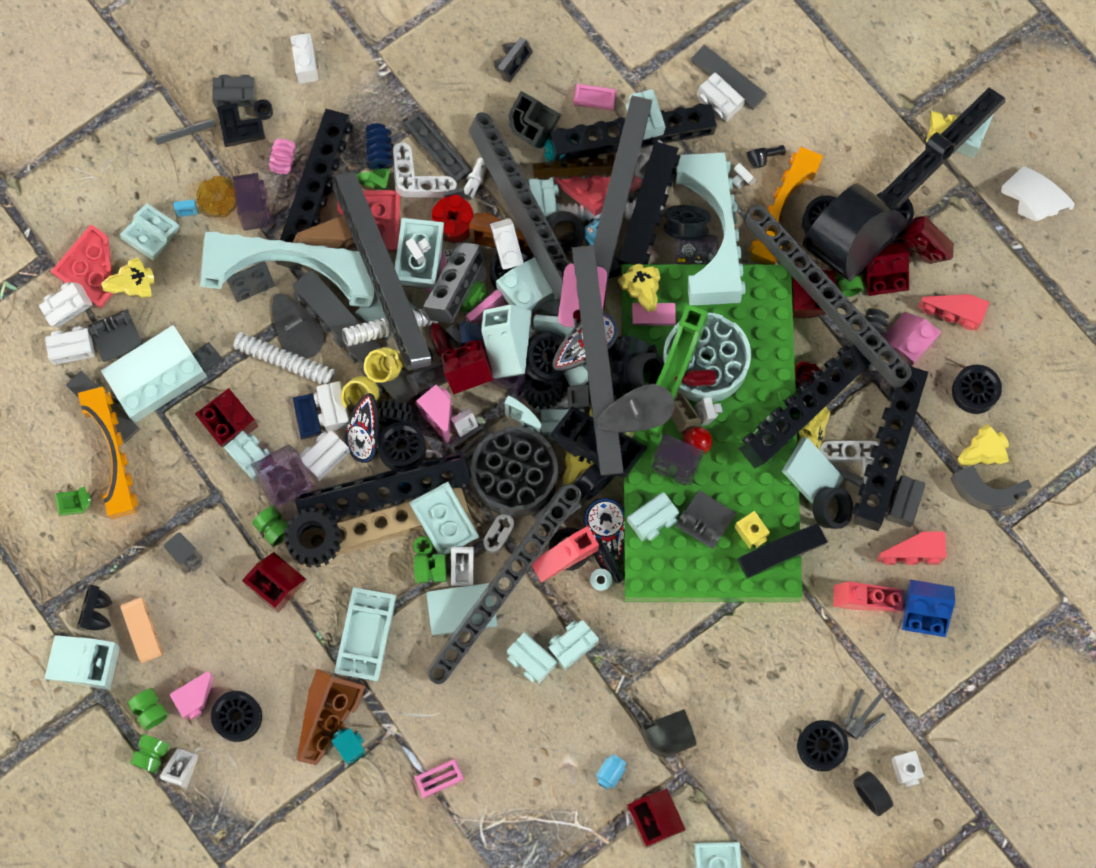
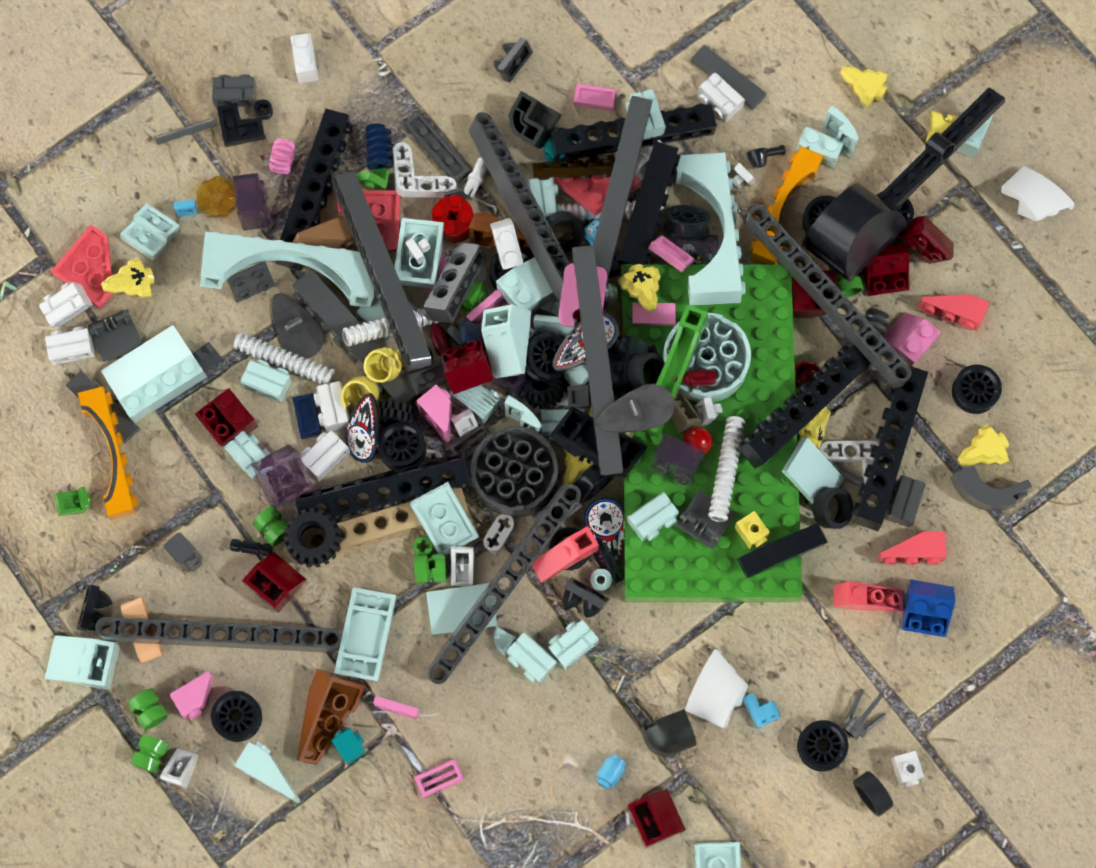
(209, 629): none -> dark grey beam
(251, 547): none -> black axle
(263, 767): none -> light aqua slope
(266, 380): none -> light aqua brick
(395, 707): none -> bright pink tile
(479, 401): none -> light aqua brick
(503, 640): none -> light aqua tile
(576, 591): none -> black tile
(611, 294): none -> light aqua plate
(671, 253): none -> bright pink tile
(717, 691): none -> white slope
(726, 469): none -> white piece
(761, 714): none -> medium azure piece
(821, 144): none -> light aqua brick
(841, 128): none -> light aqua slope
(866, 84): none -> light yellow rock

